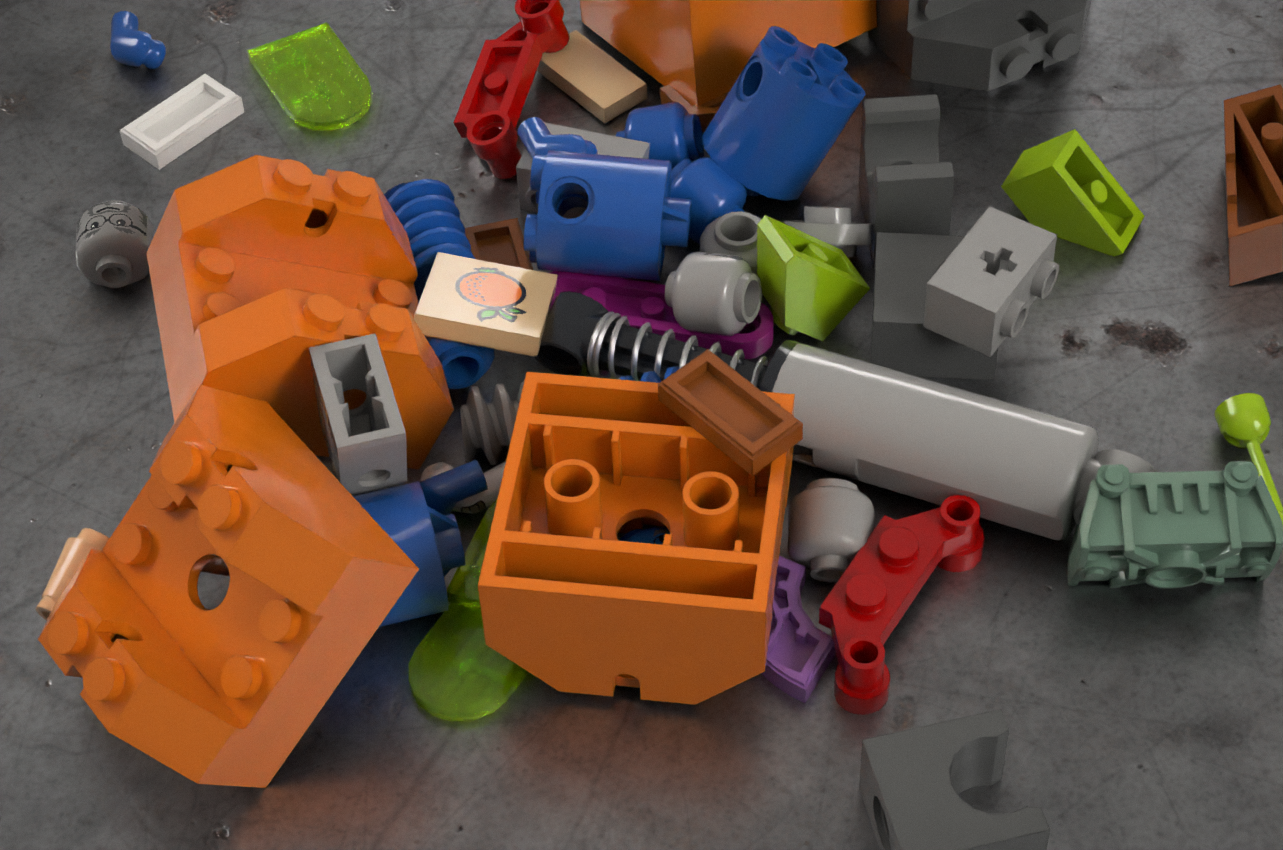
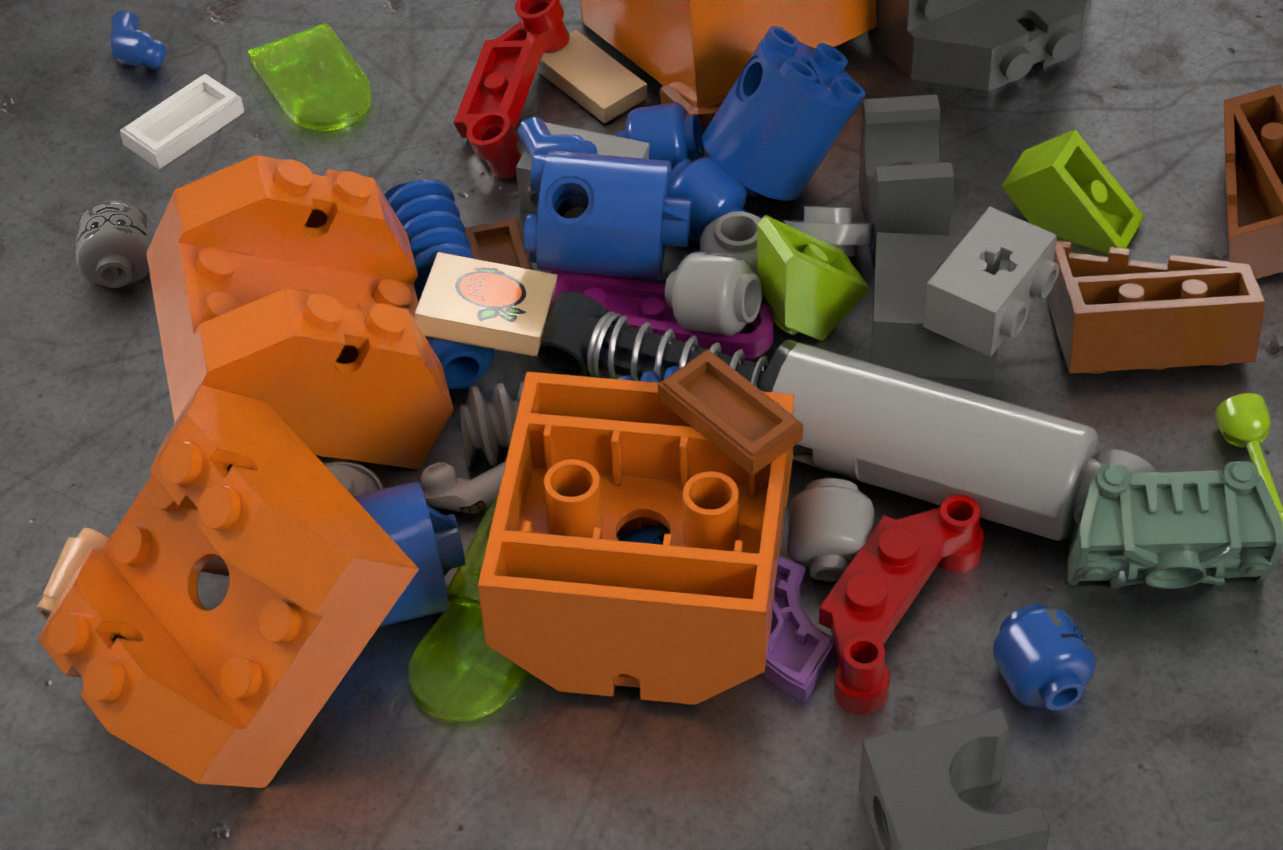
(368, 441): light grey torso -> none
(452, 486): blue arm -> none
(1043, 656): none -> blue head
(1153, 314): none -> dark orange wedge

